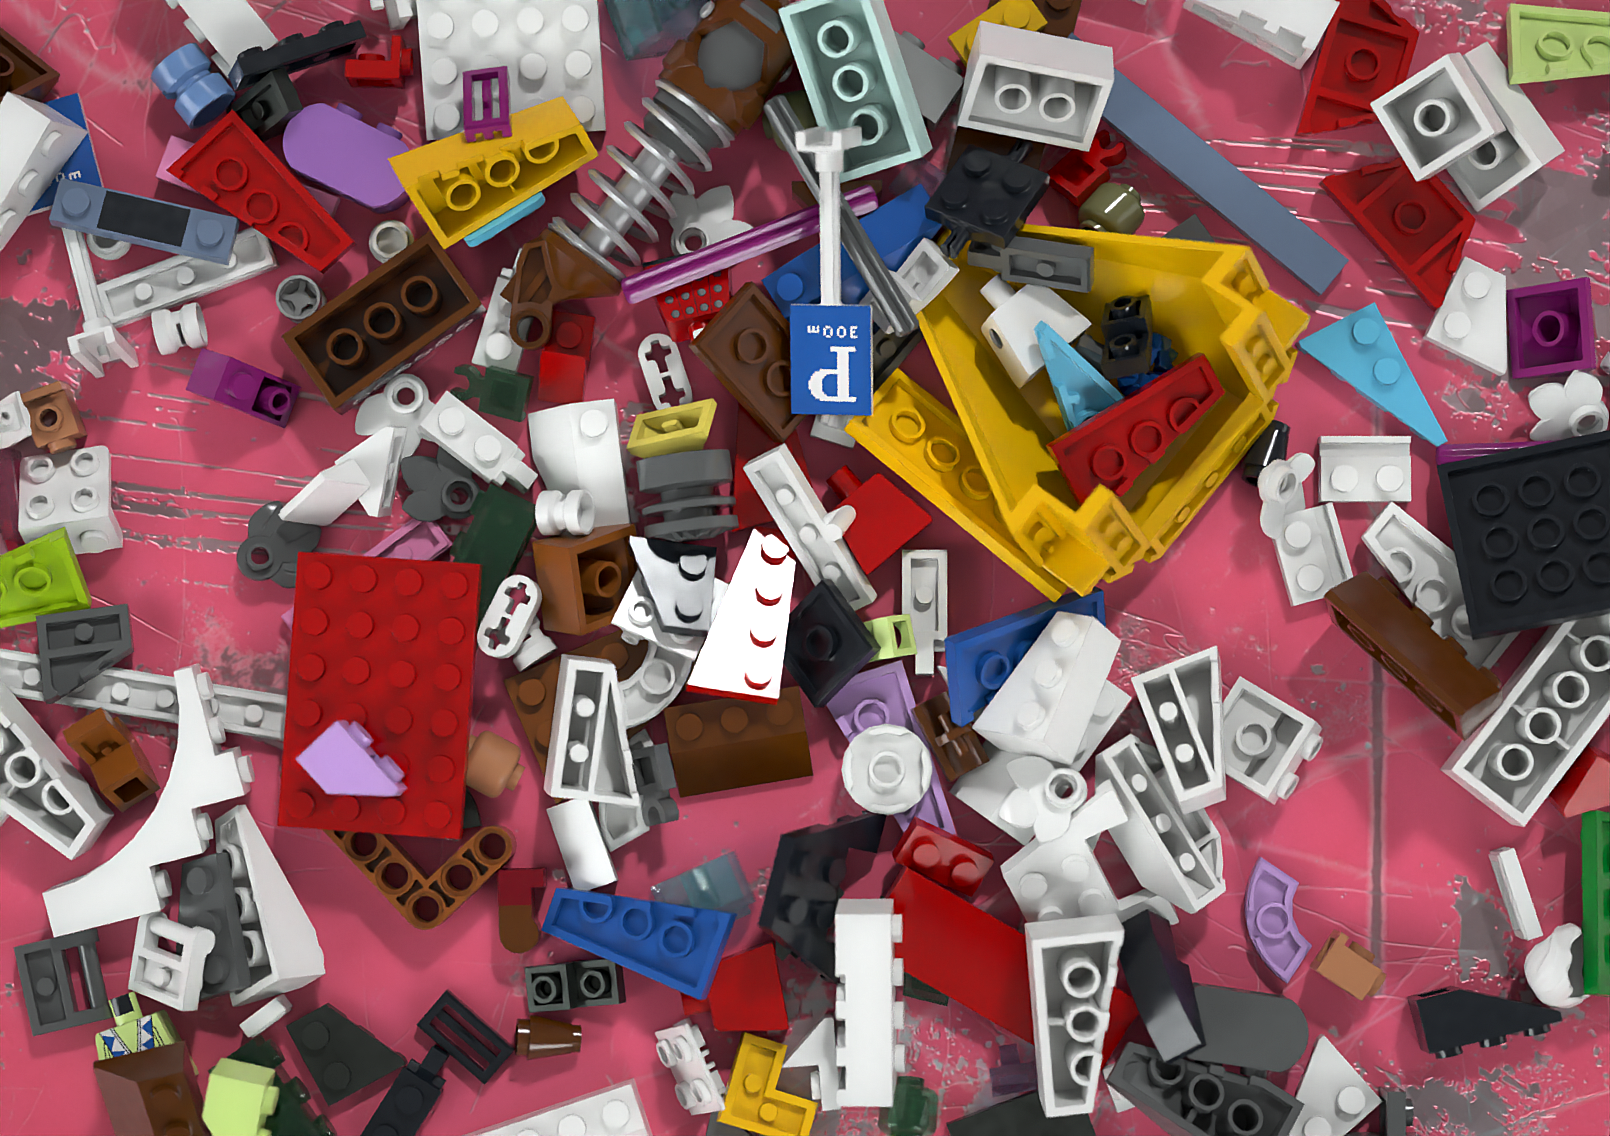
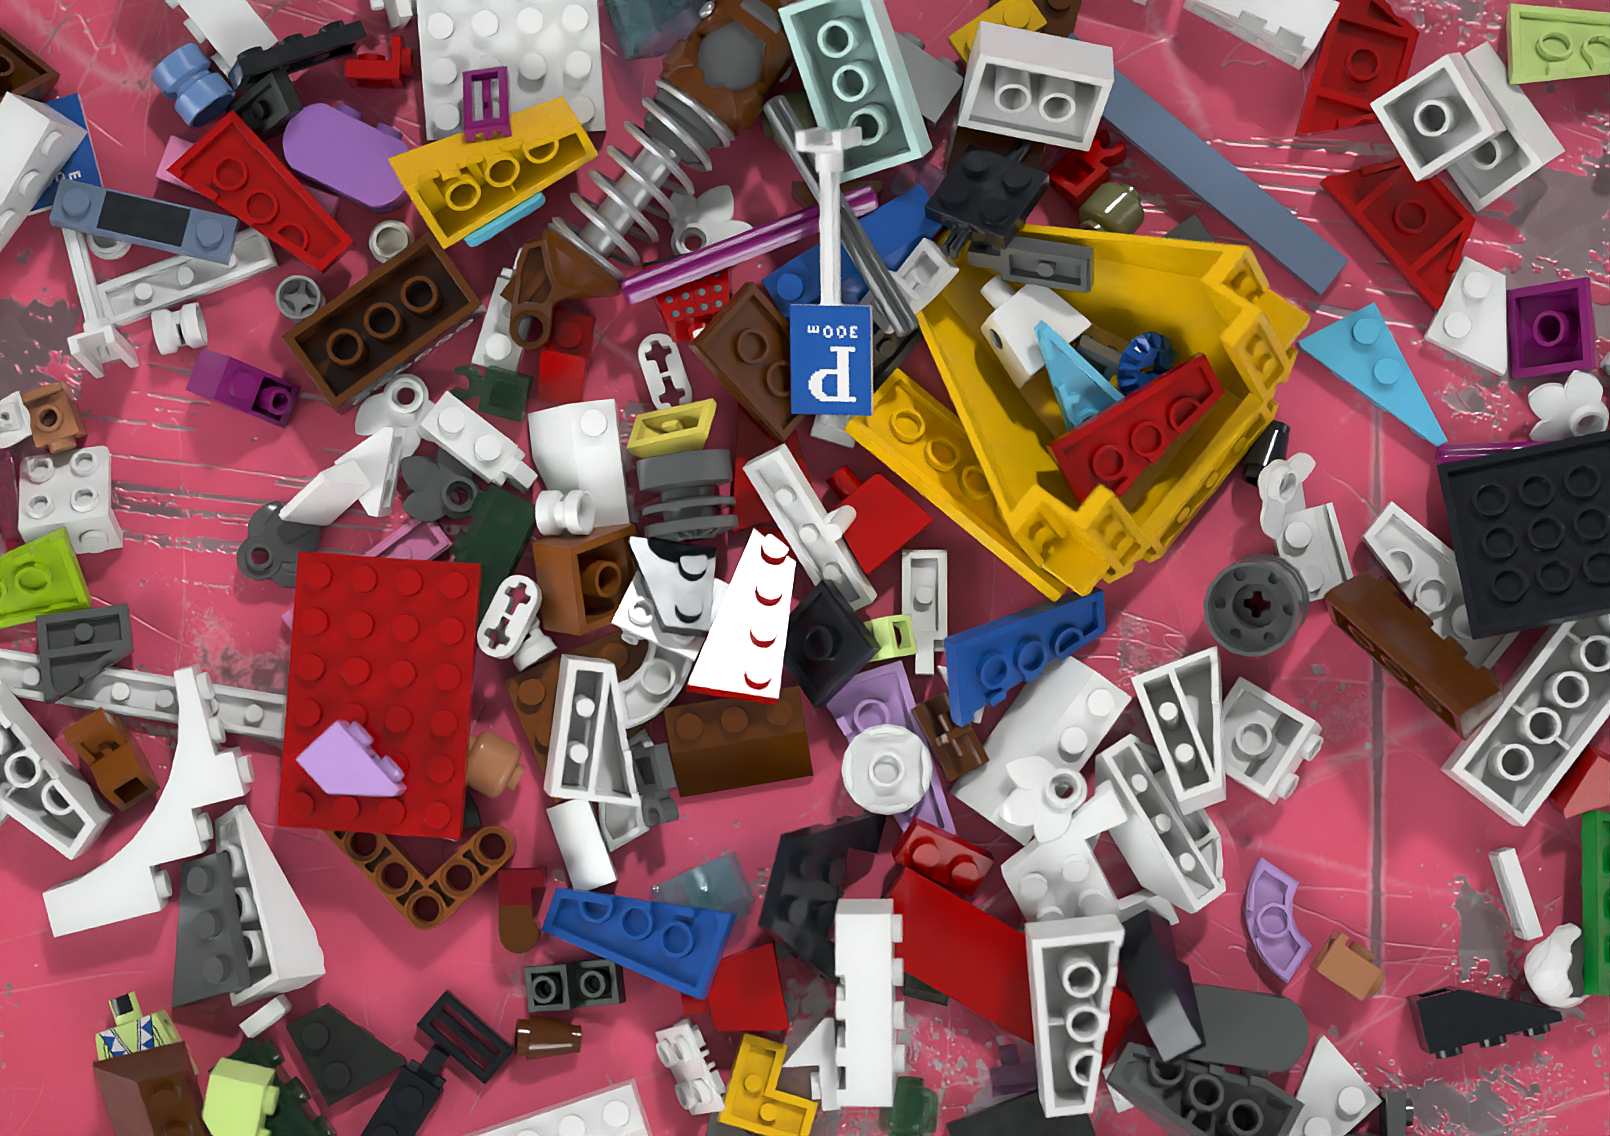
(49, 983): dark grey plate -> none
(166, 975): white plate -> none
(1052, 690): white wedge -> none
(1127, 336): black slope -> none
(1236, 620): none -> dark grey wheel
(1364, 469): white plate -> none

